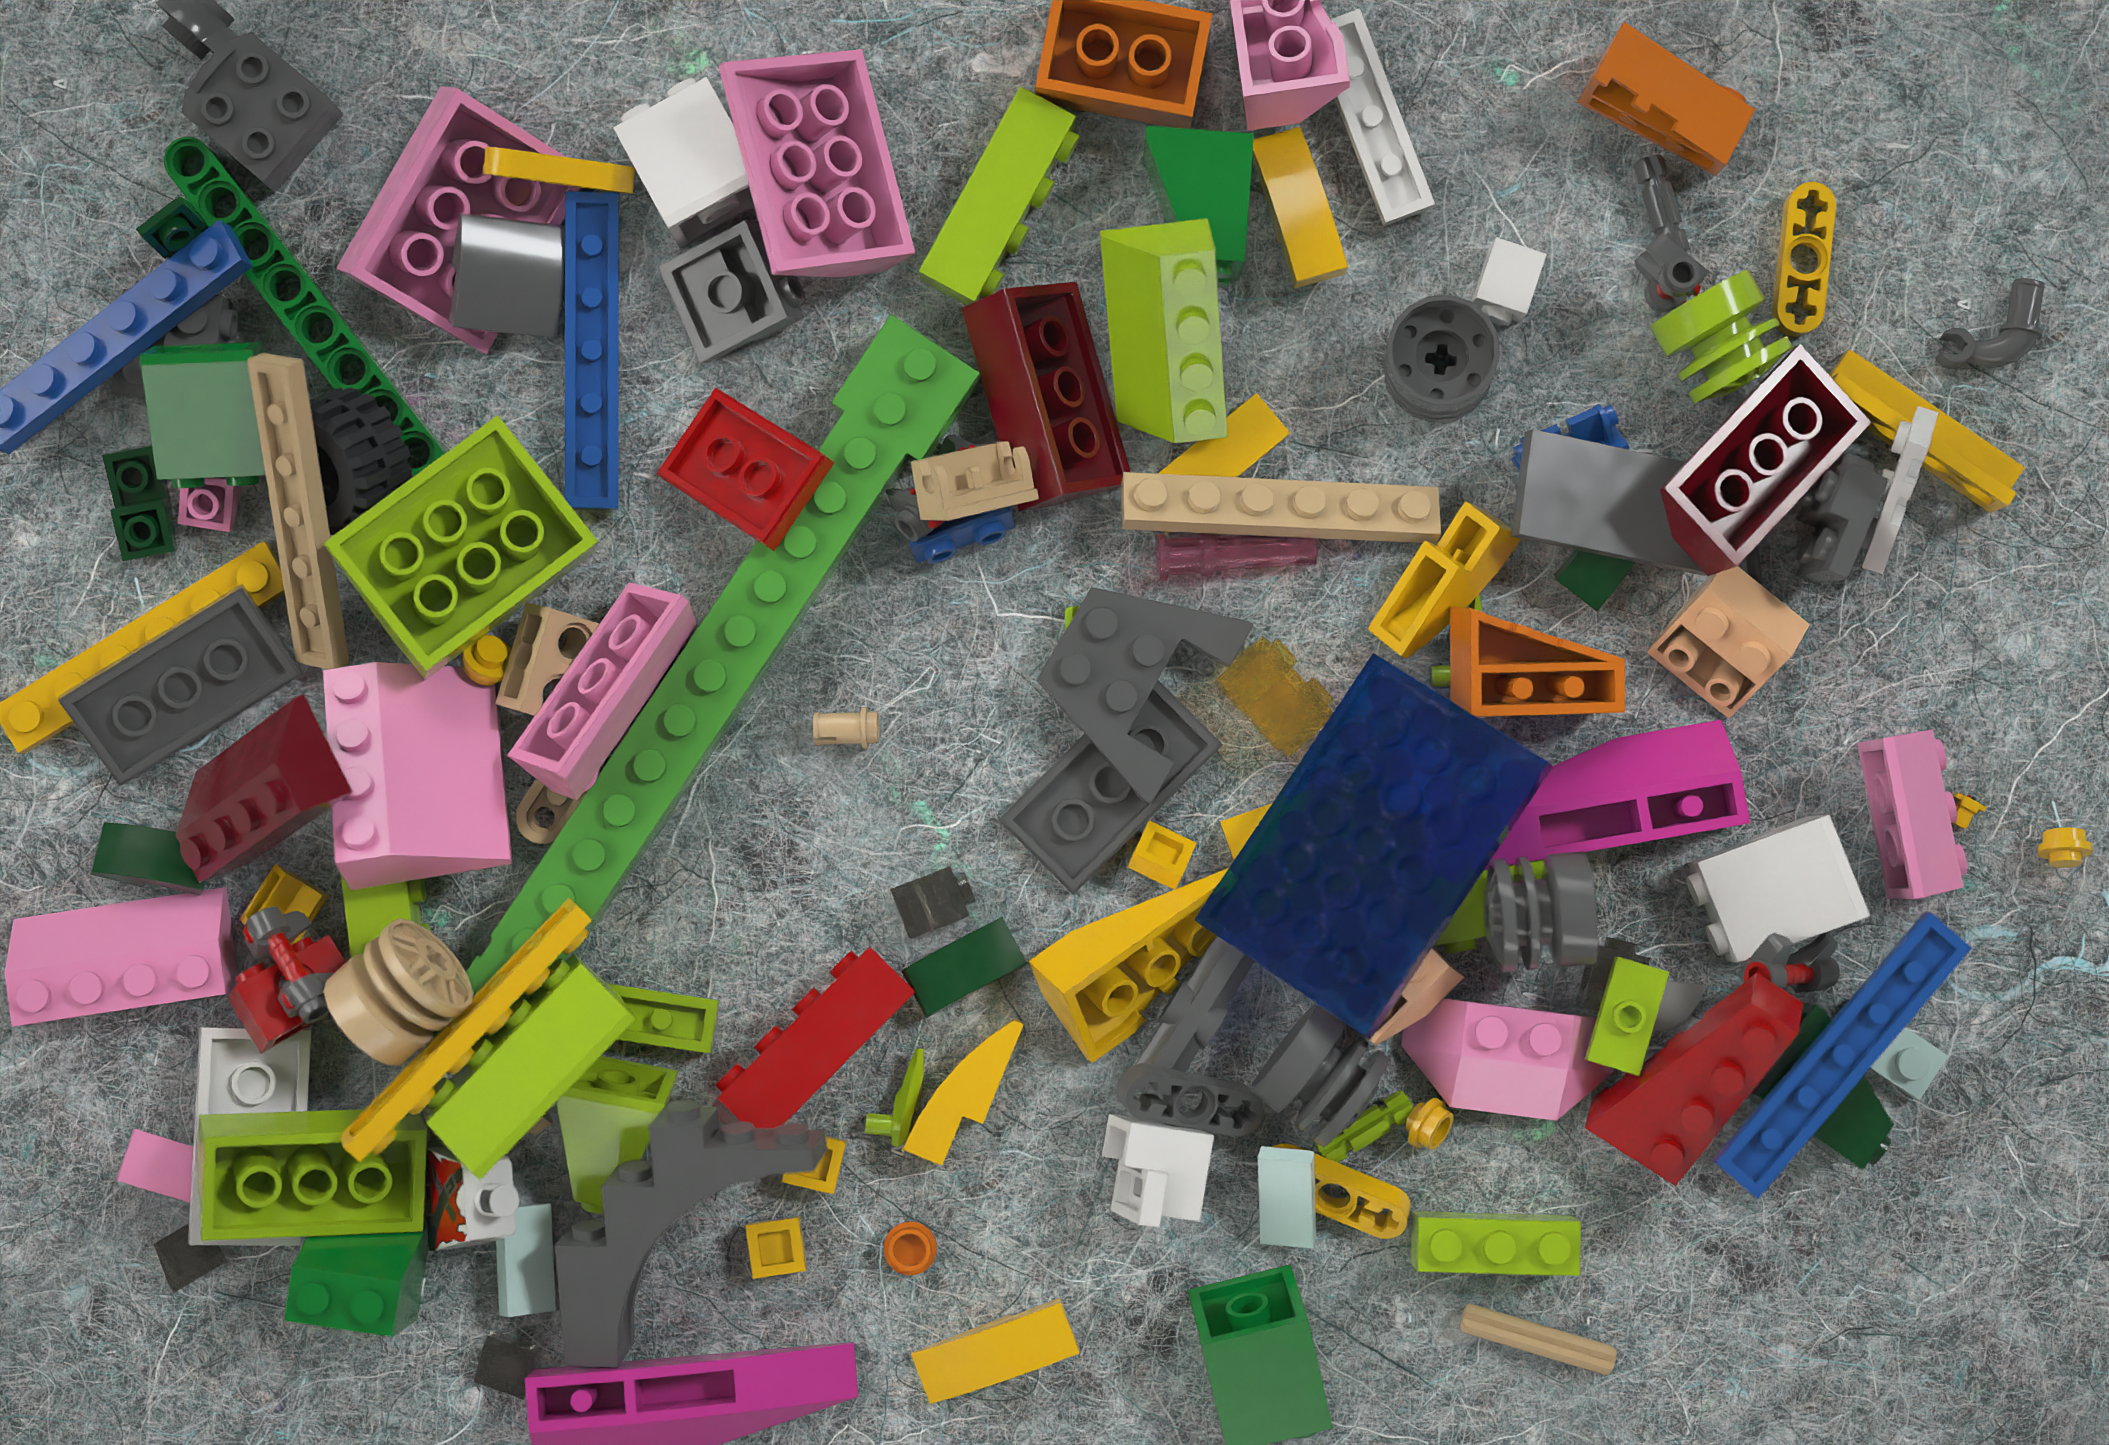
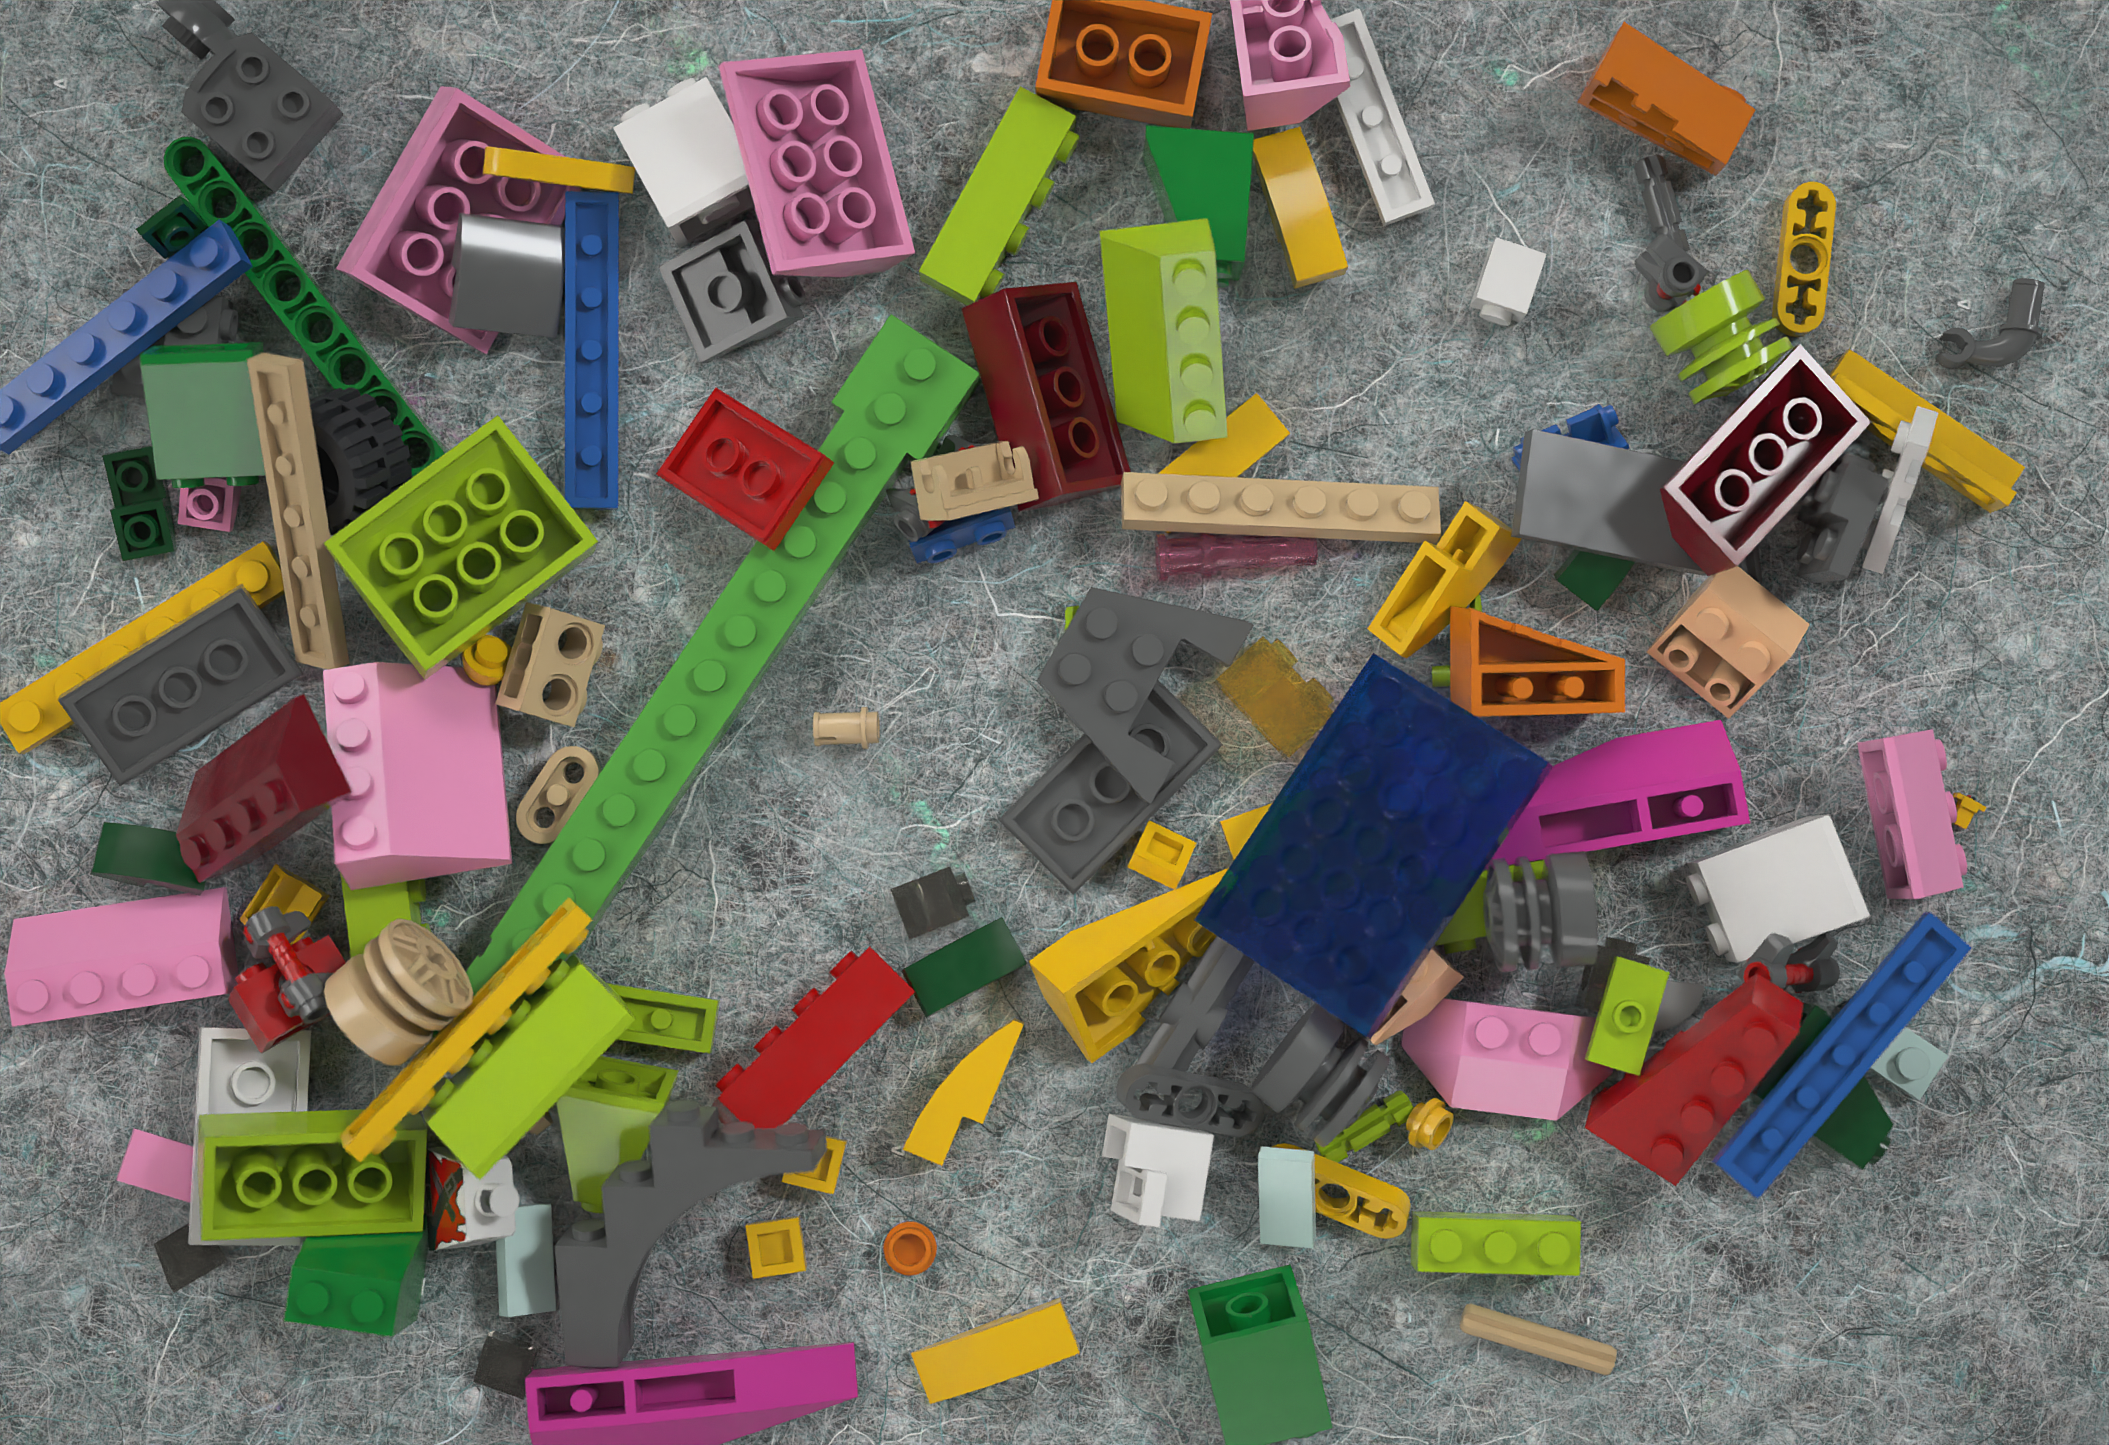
(605, 689): bright pink slope -> none
(905, 1105): lime bar -> none
(1446, 328): dark grey wheel -> none
(2064, 847): yellow plate -> none

